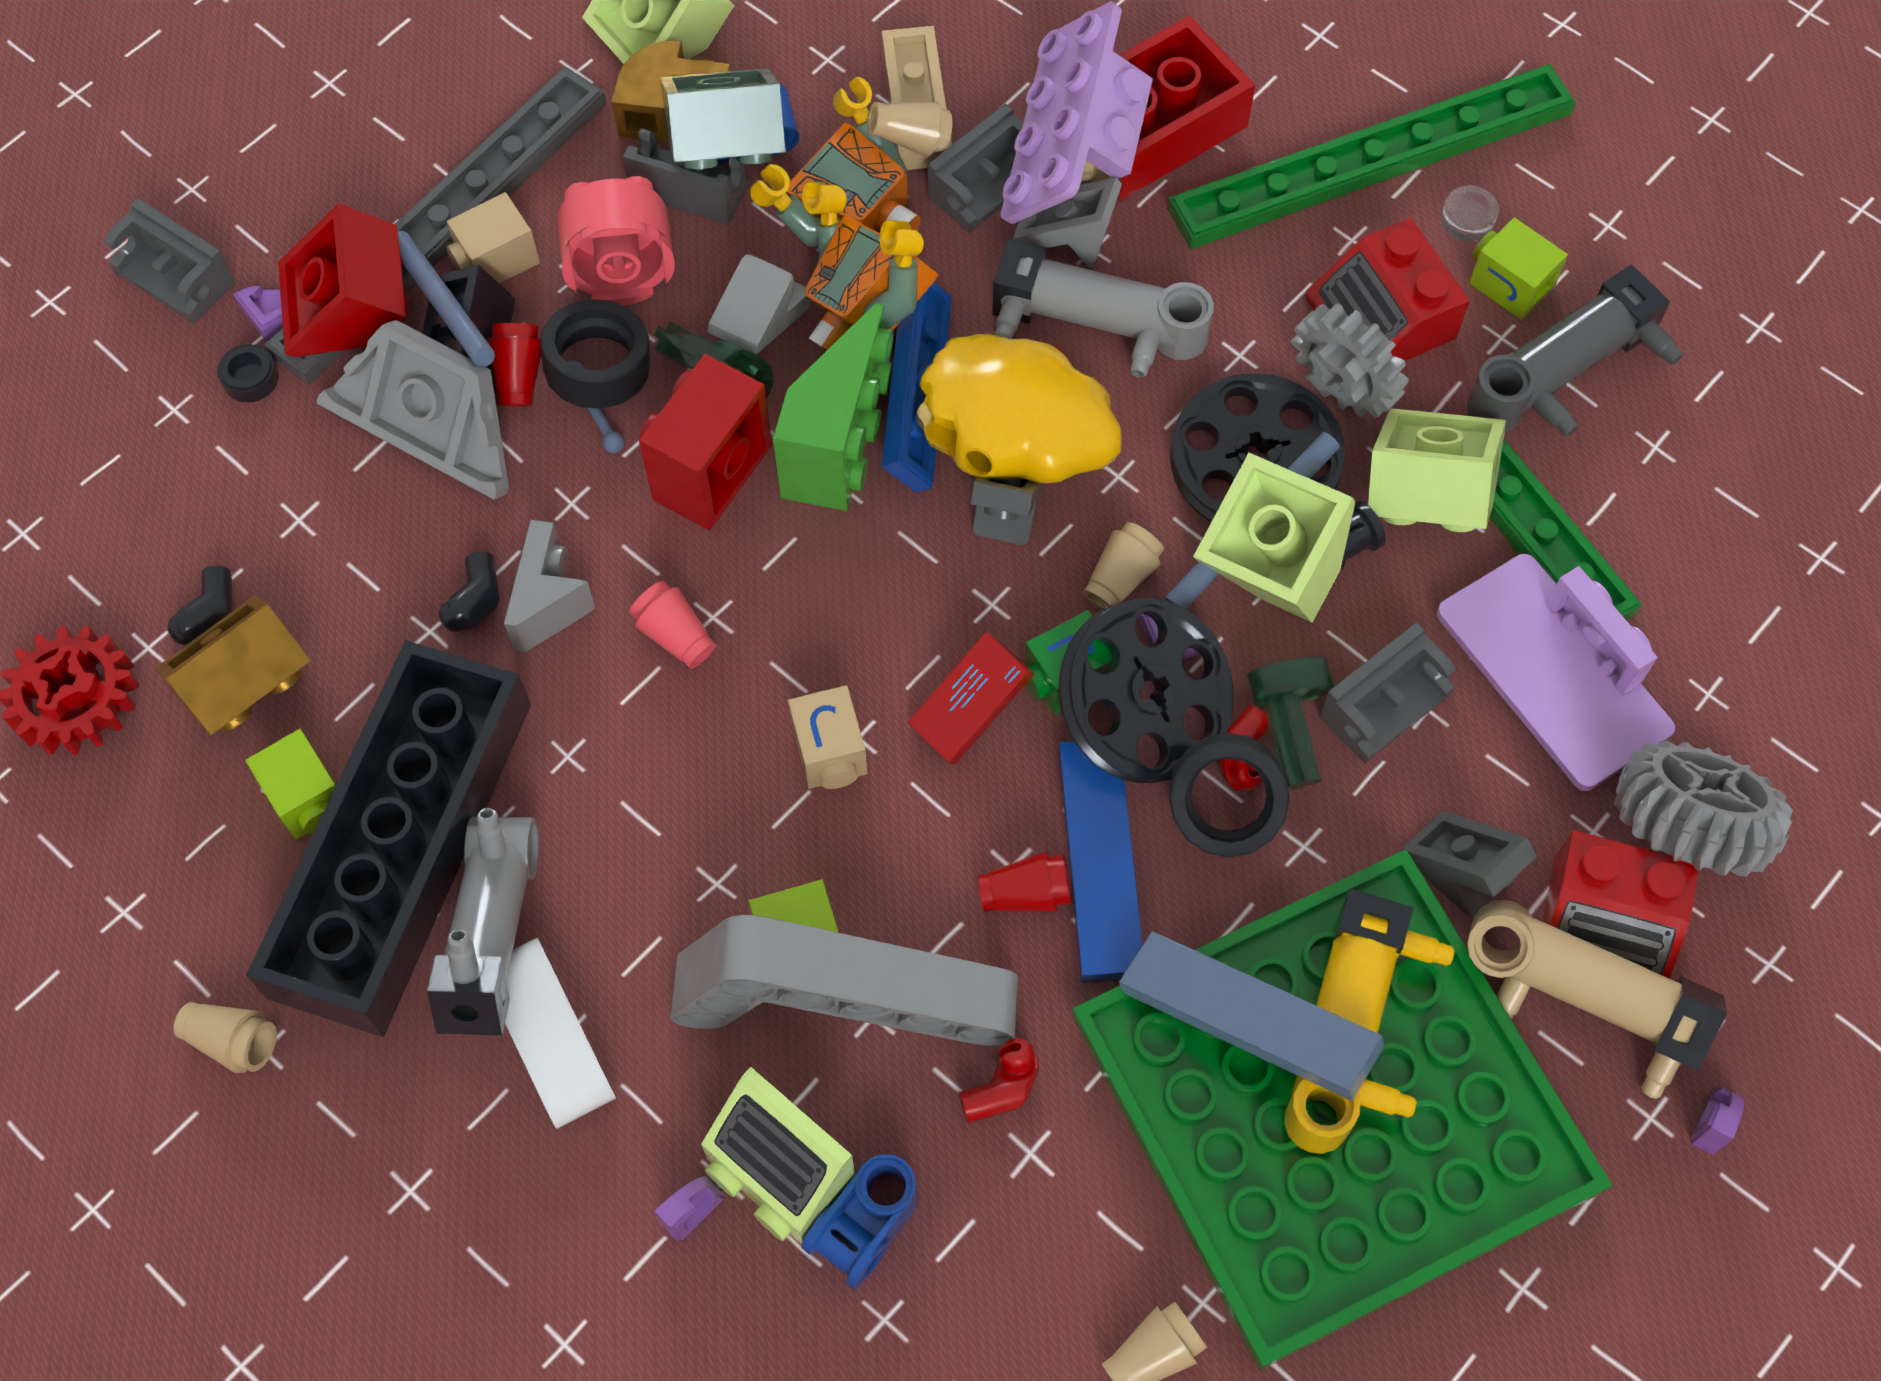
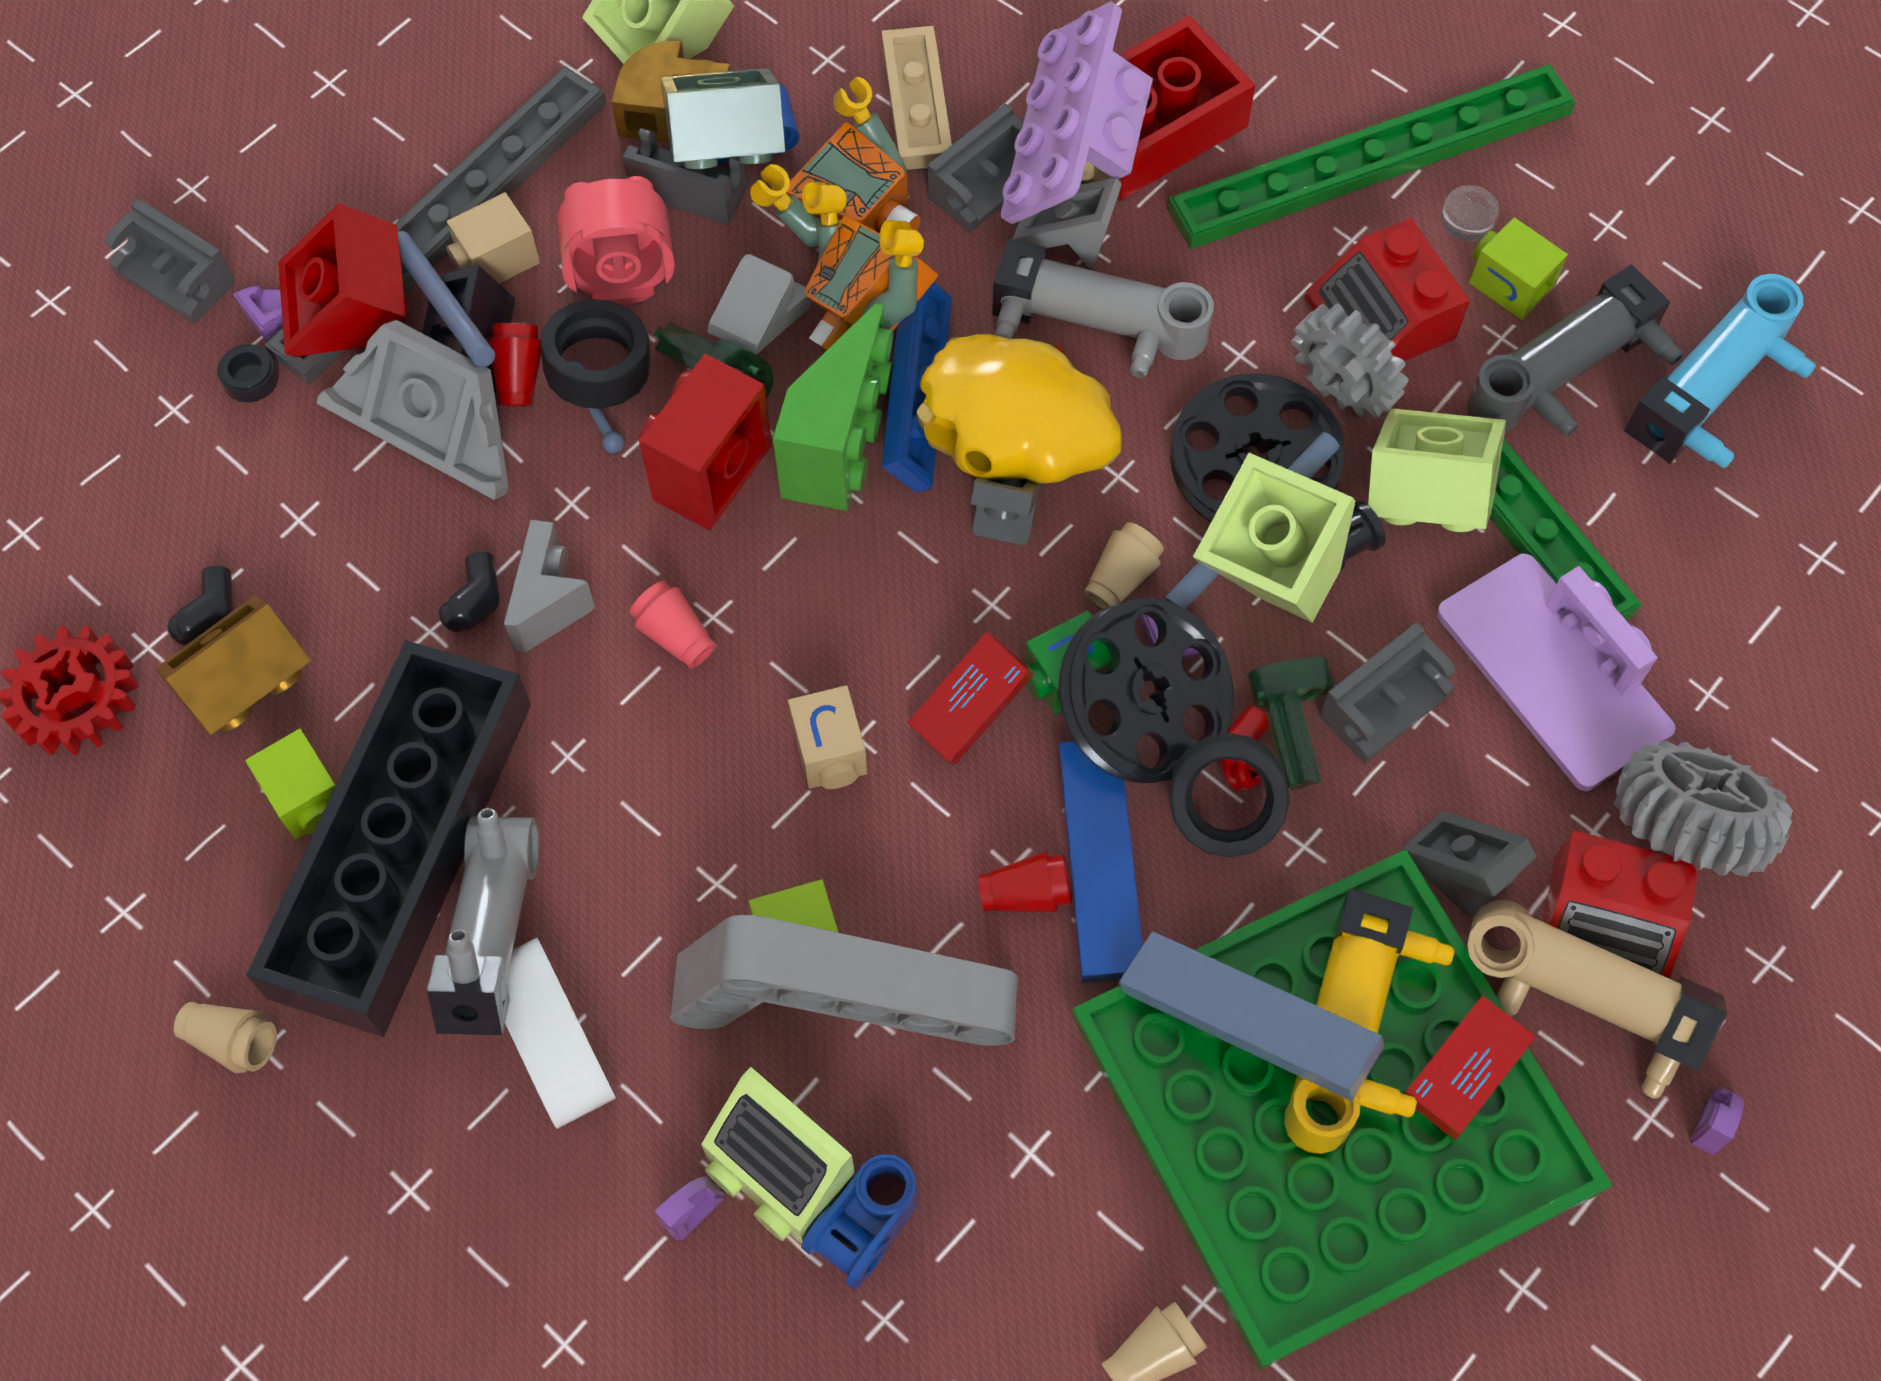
(914, 126): tan cone -> none
(1009, 1084): red arm -> none
(1469, 1067): none -> red tile
(1677, 406): none -> medium azure piece

